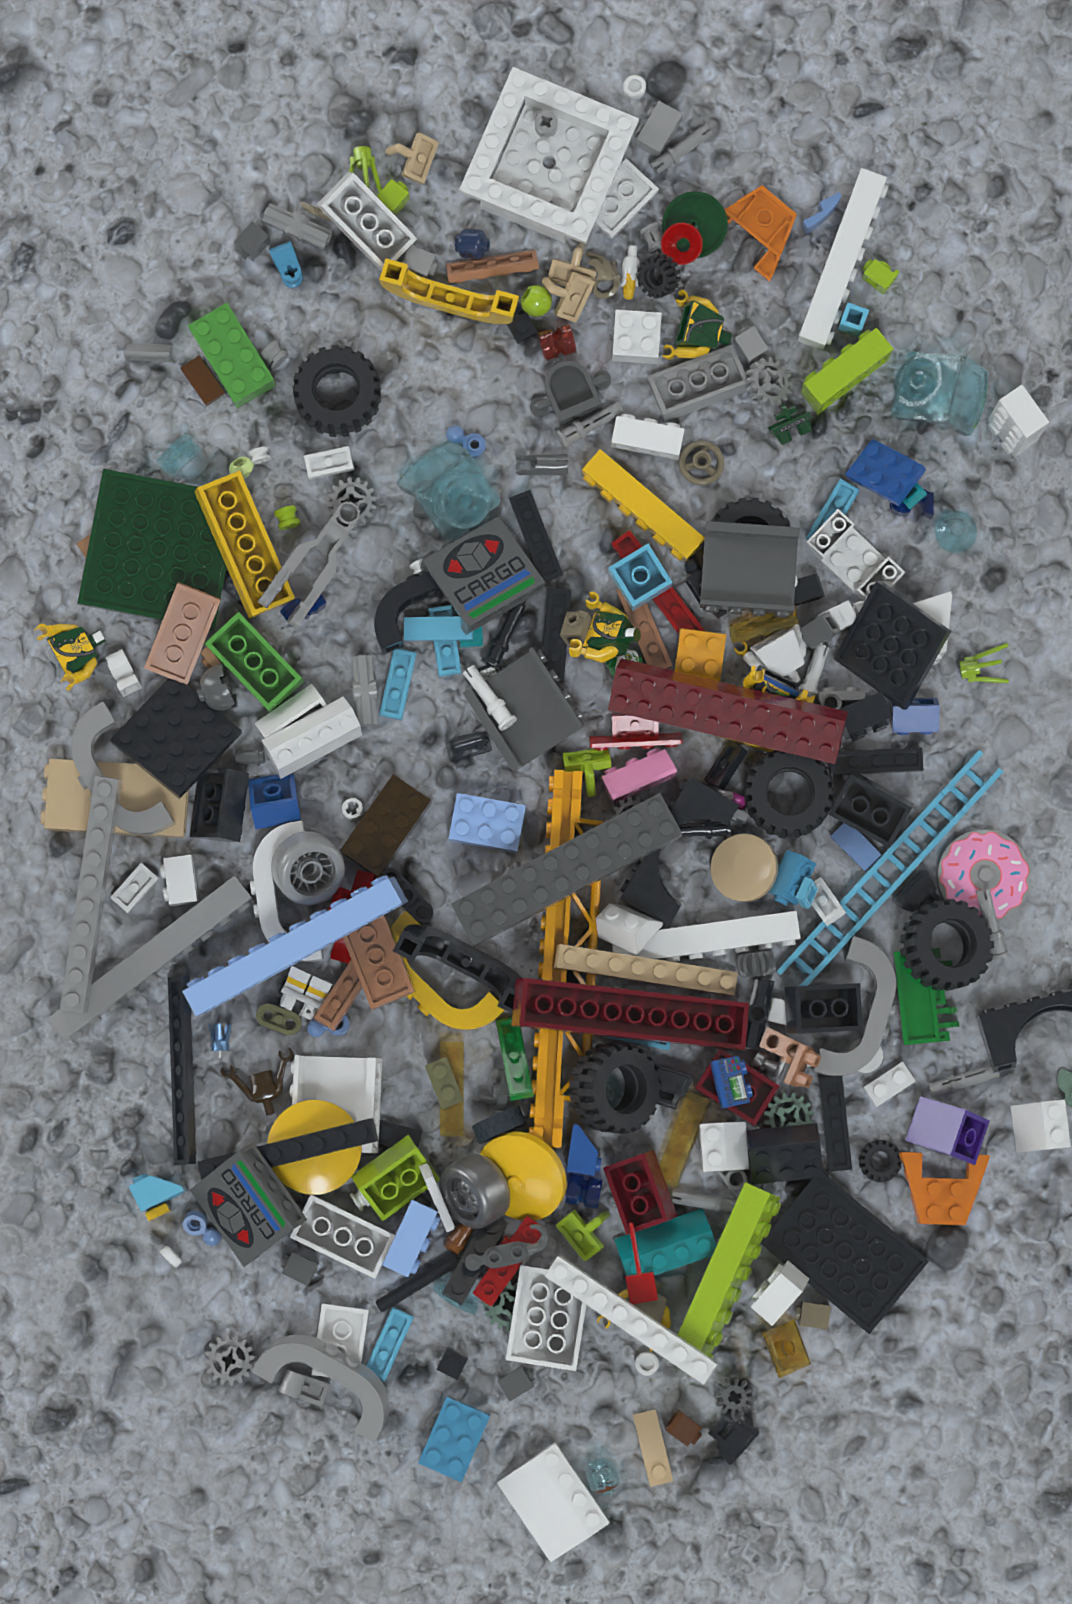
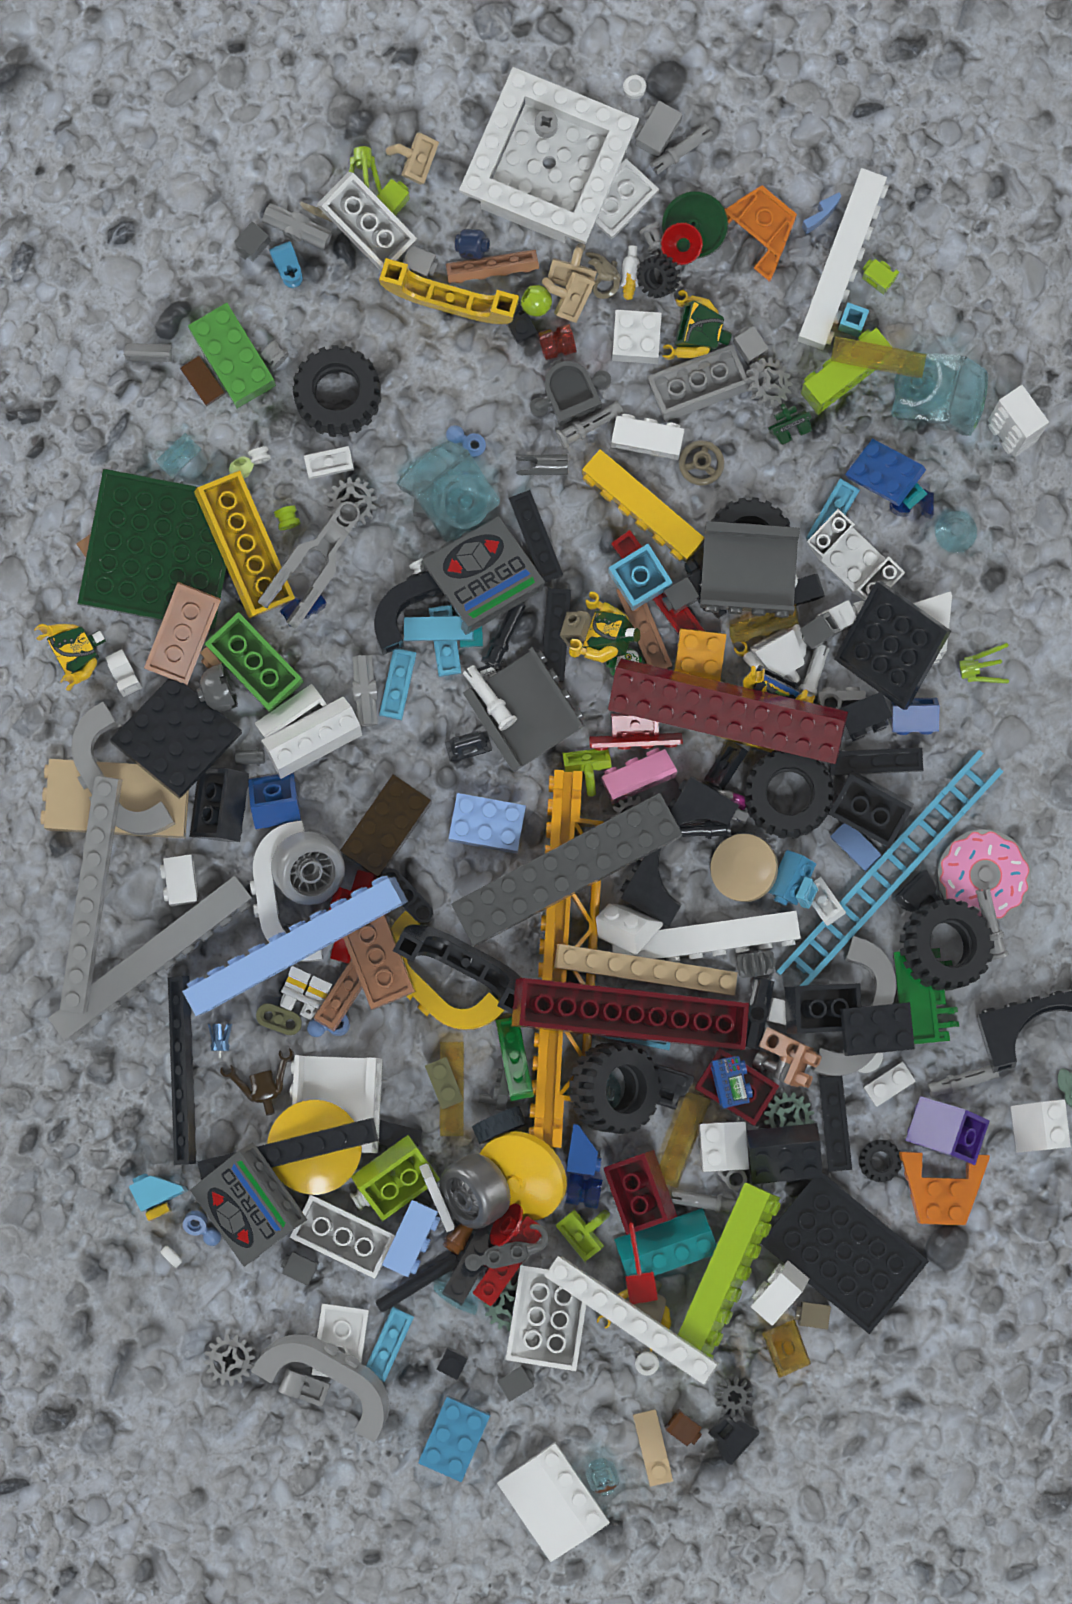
(134, 888): white plate -> none
(345, 807): white bush -> none
(507, 1225): none -> red dish
(680, 596): none -> dark grey brick
(877, 1029): none -> black plate
(878, 357): none -> clear yellow plate

